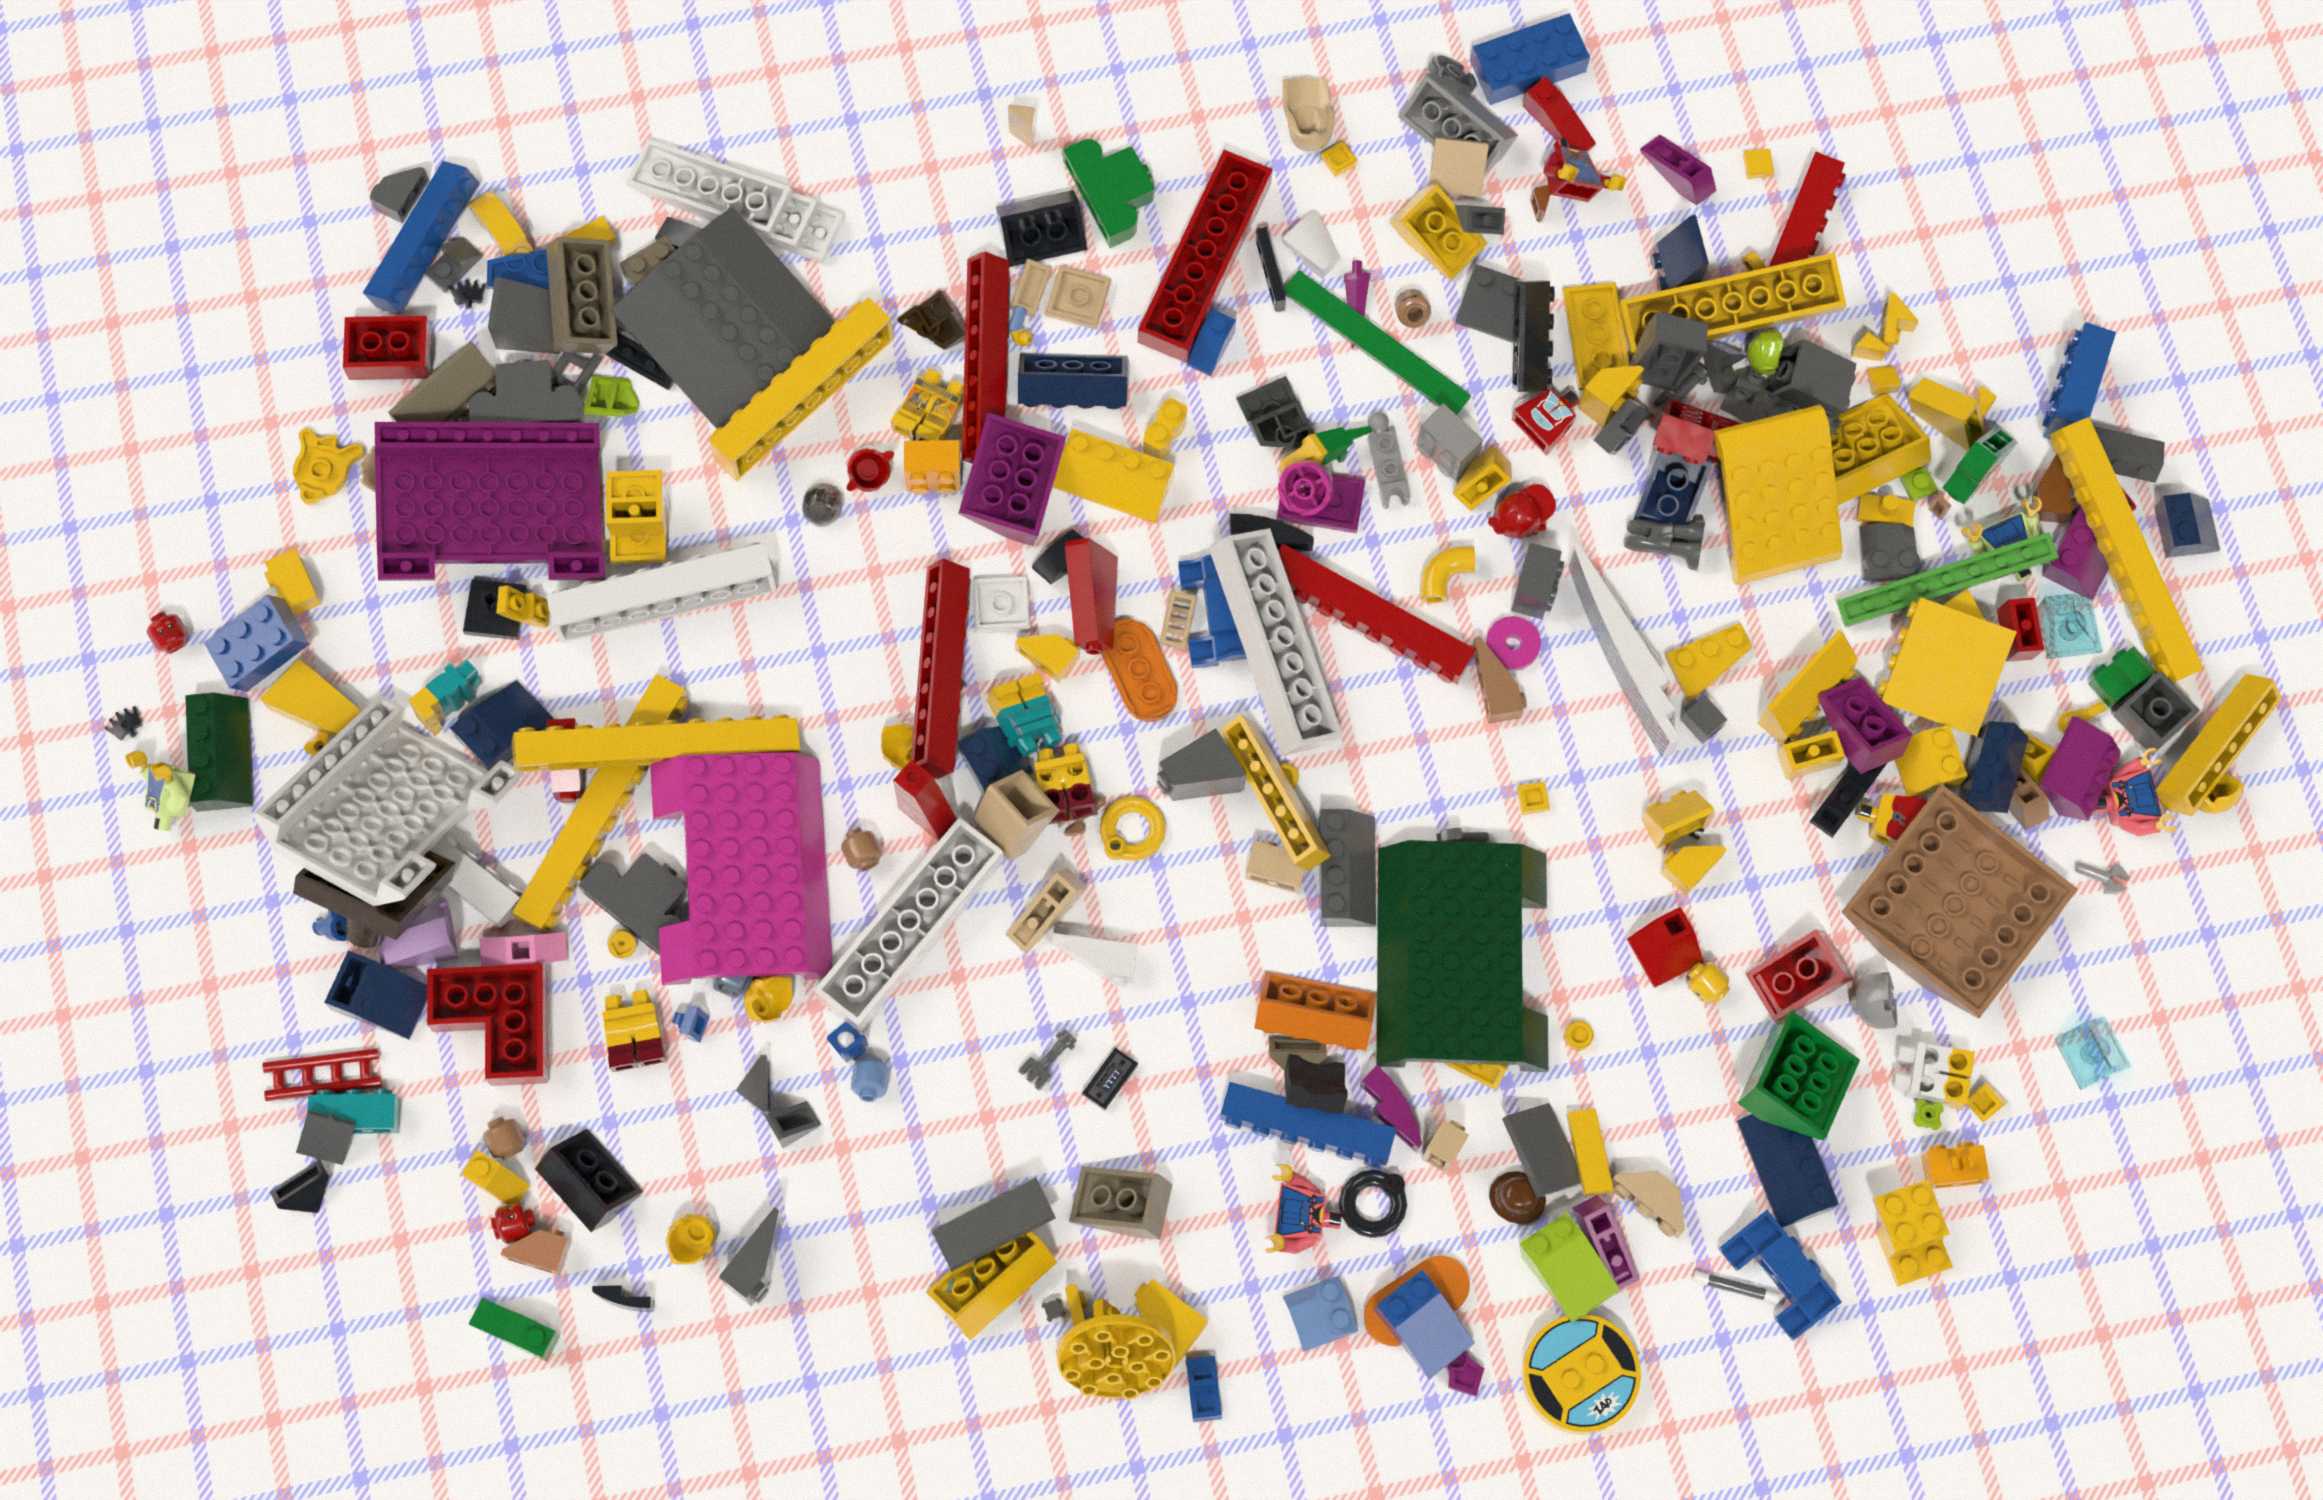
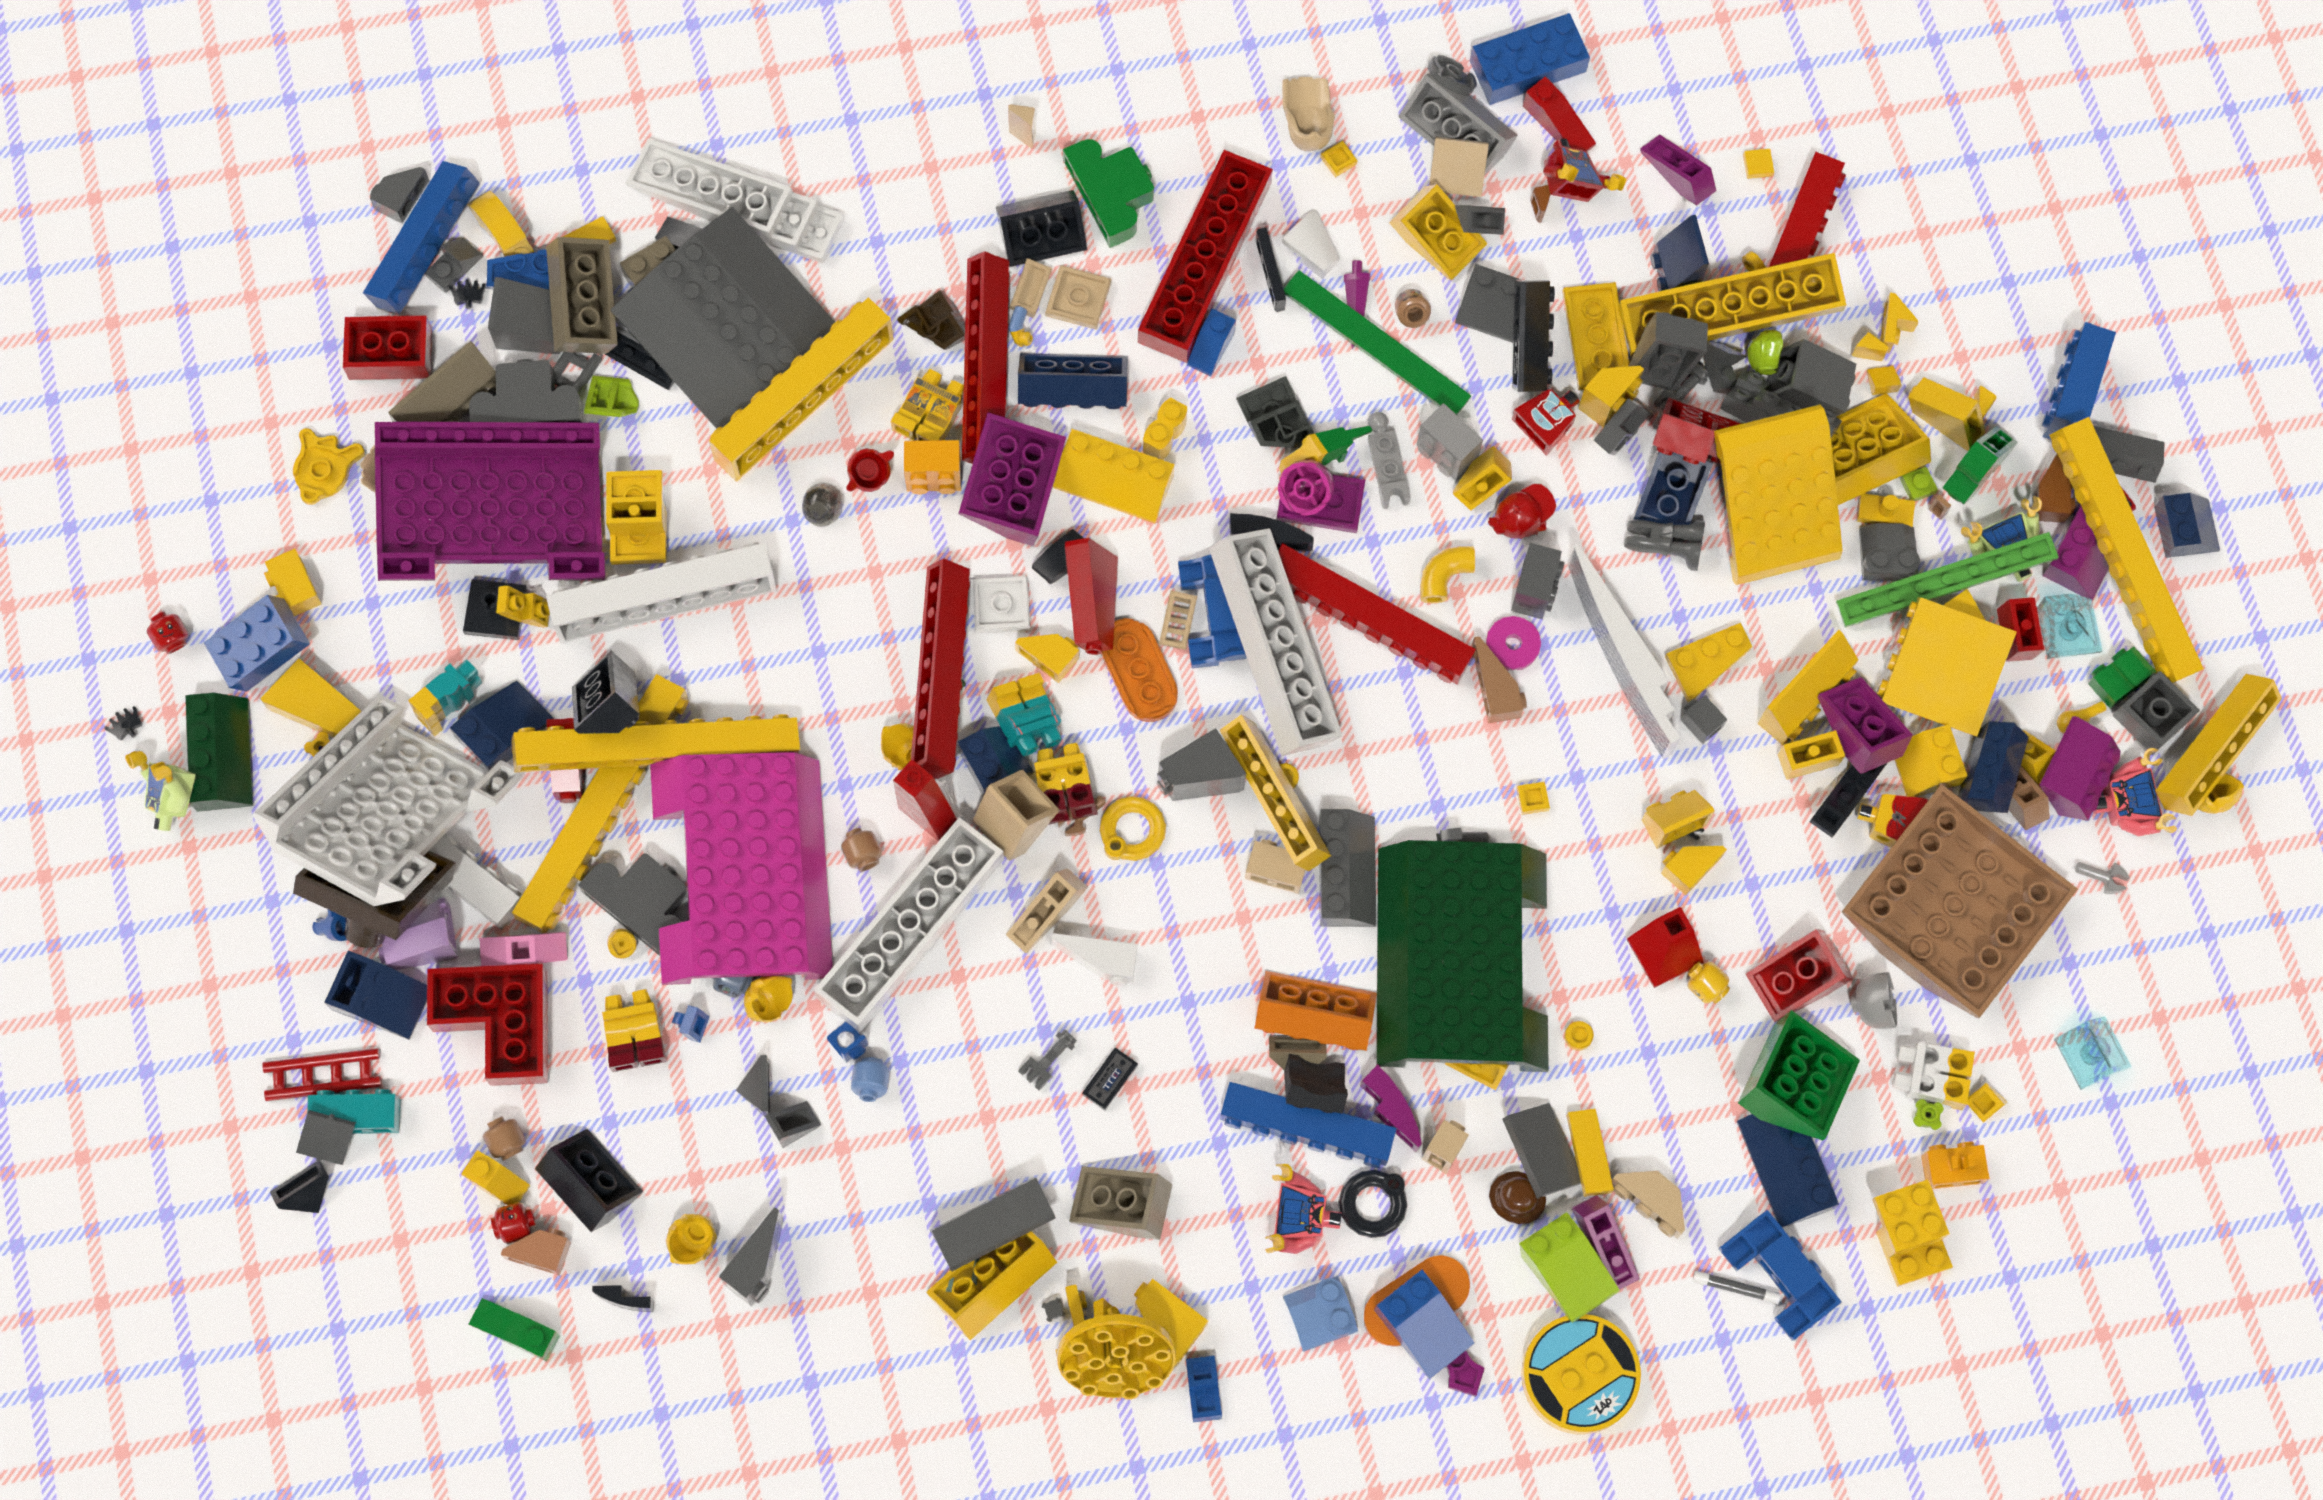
(606, 698): none -> black slope

